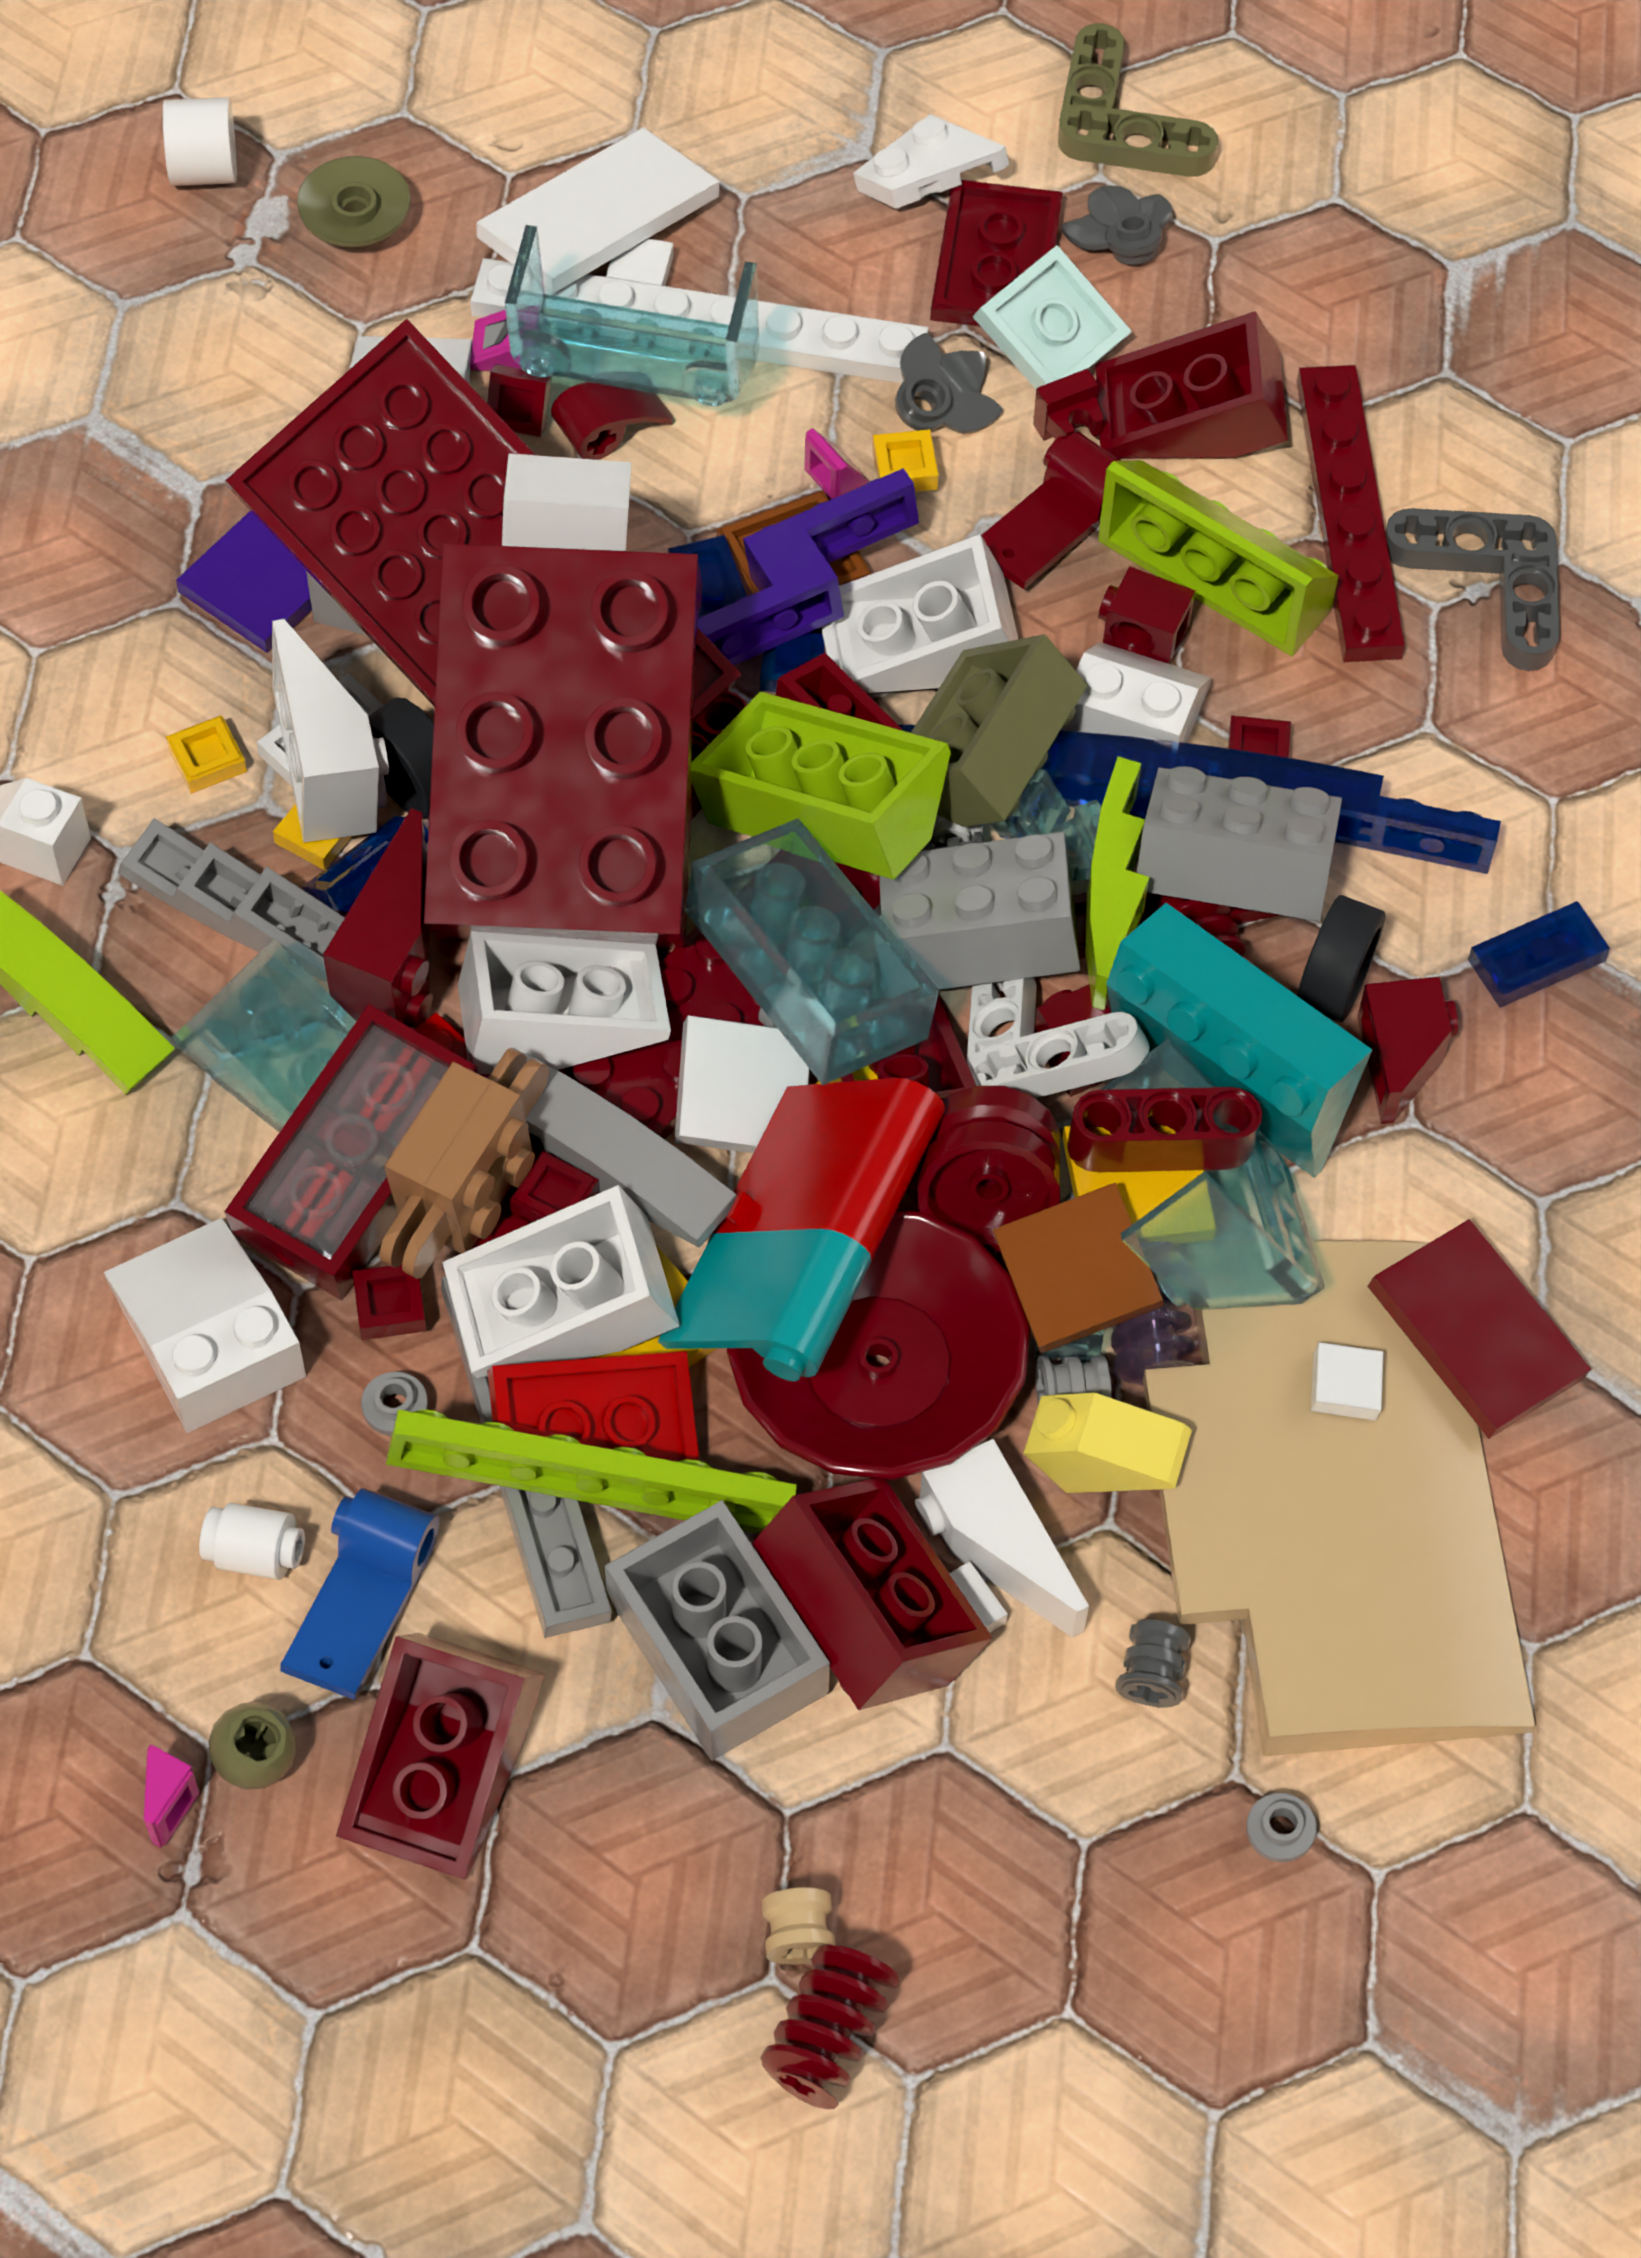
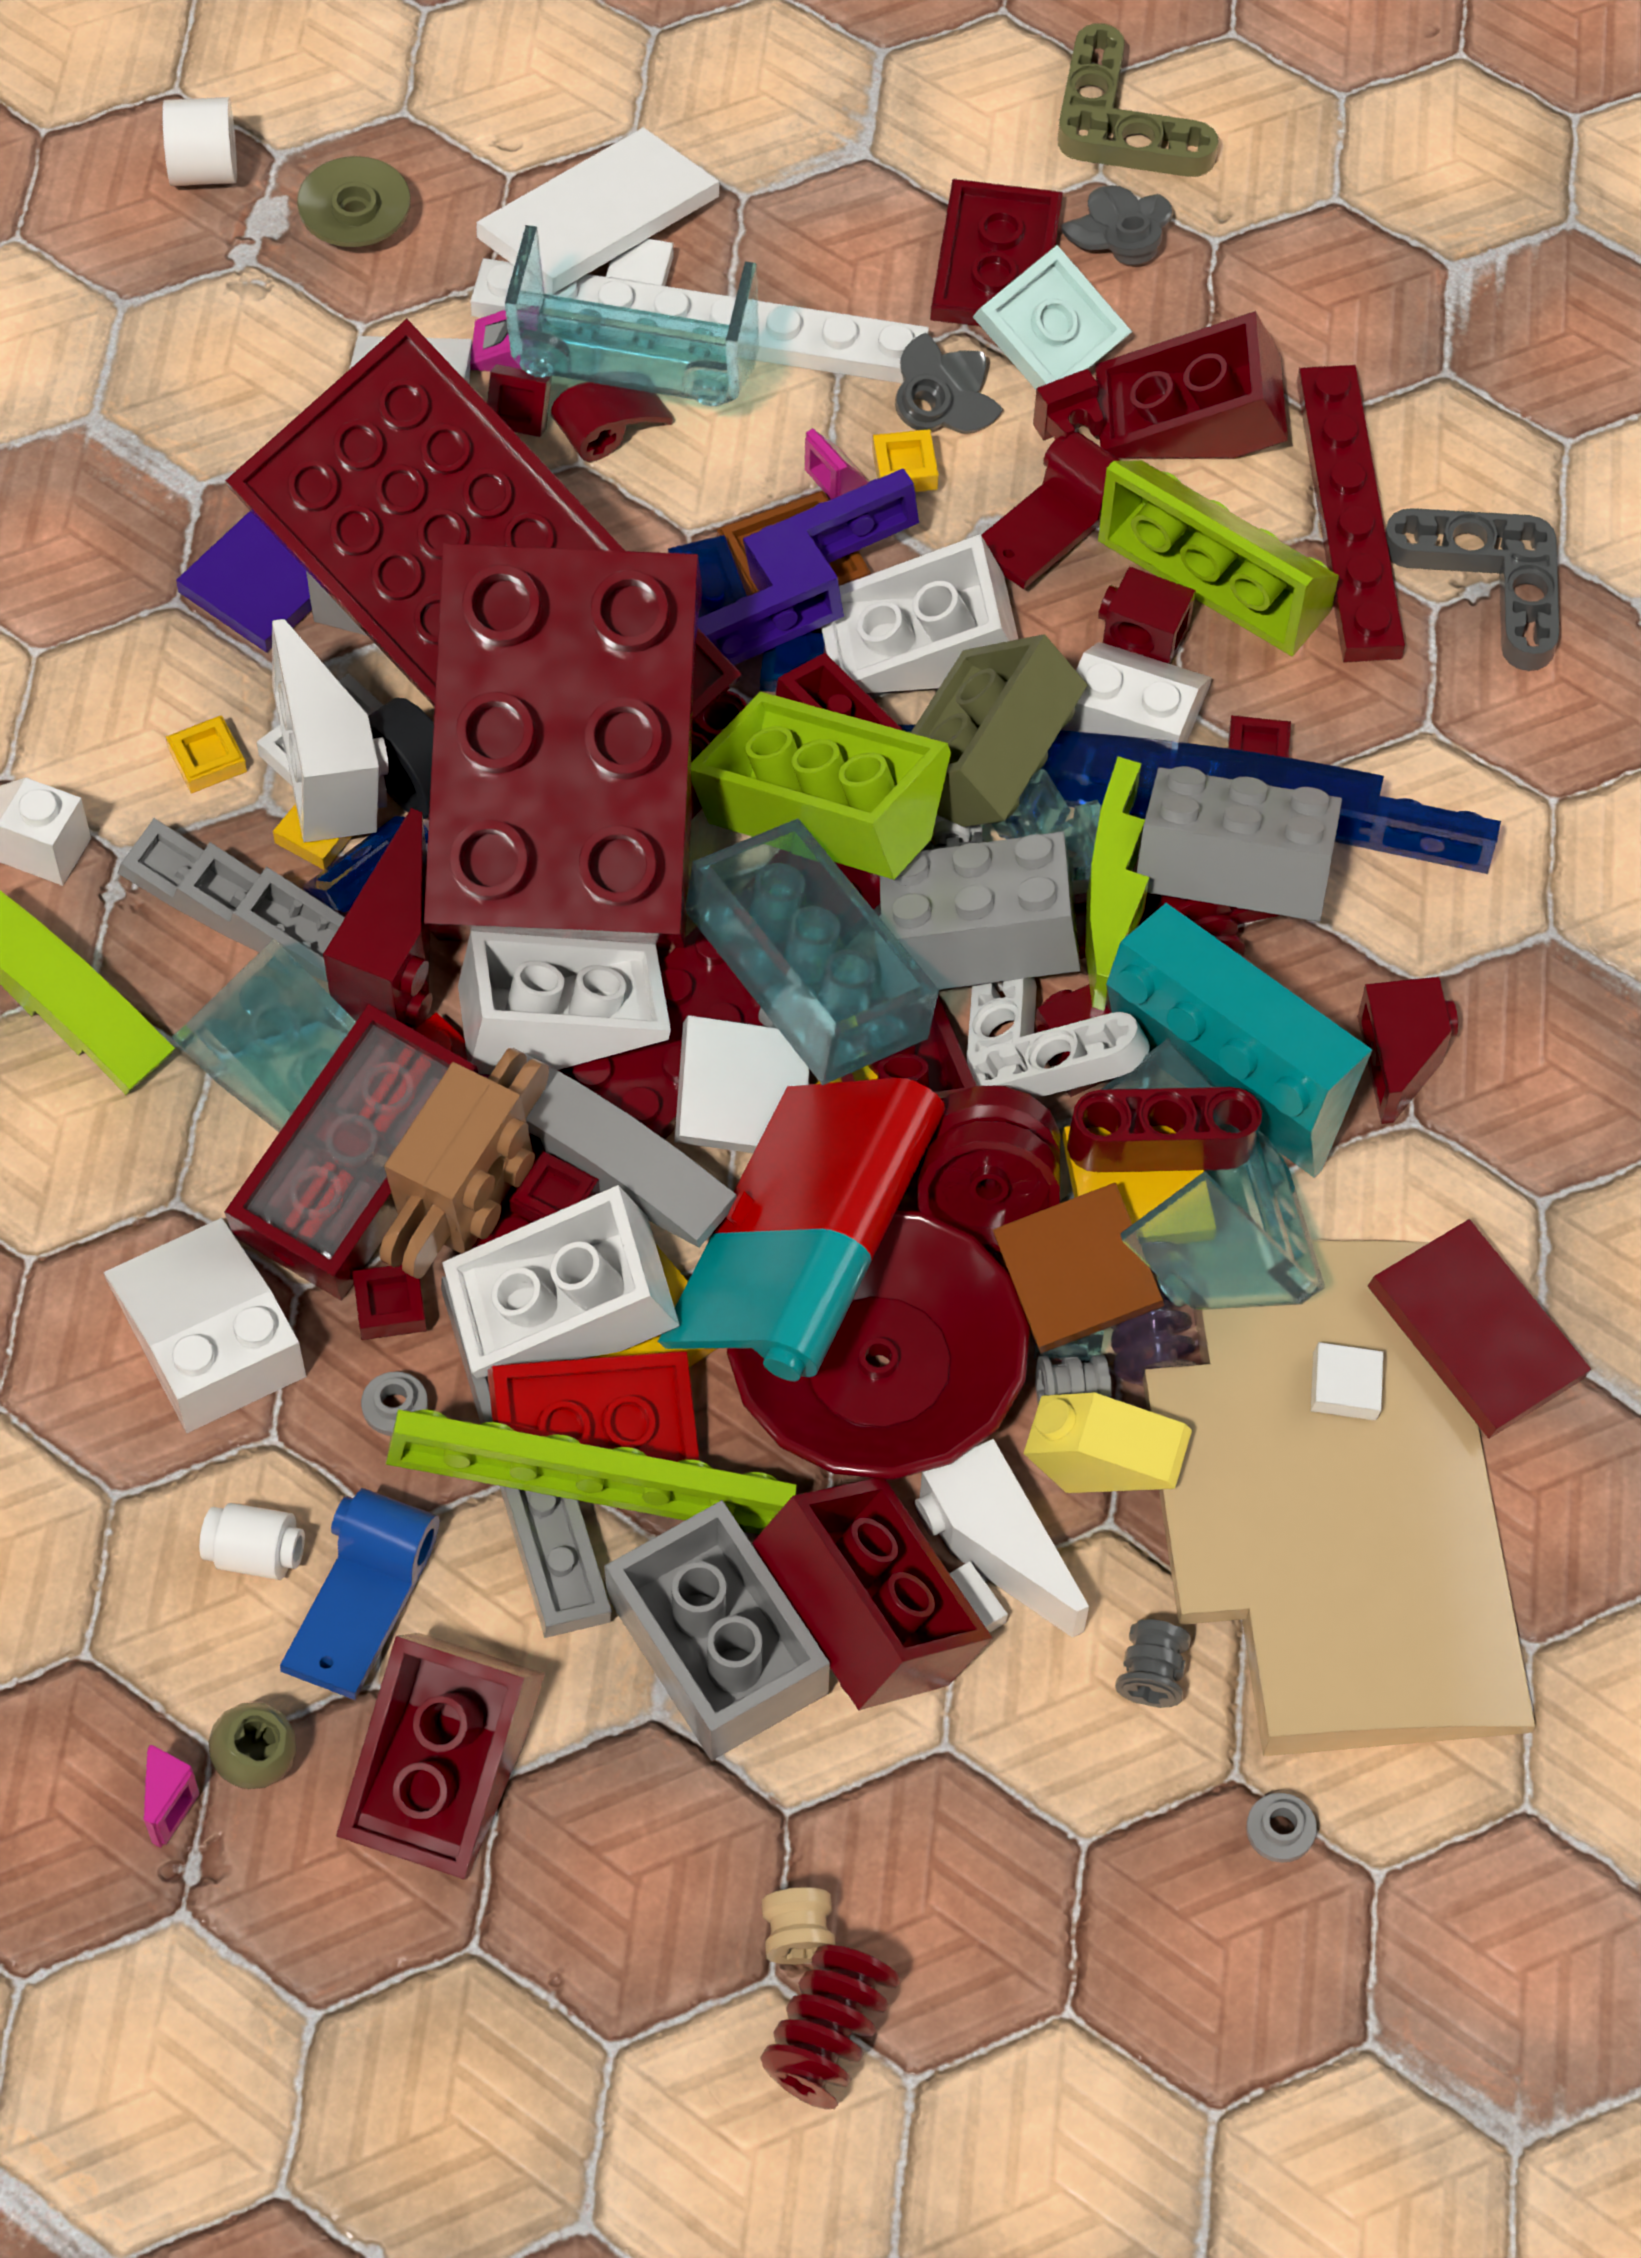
(566, 503): white slope -> none
(926, 162): white wing -> none
(1341, 957): black tyre -> none
(1538, 954): clear blue plate -> none

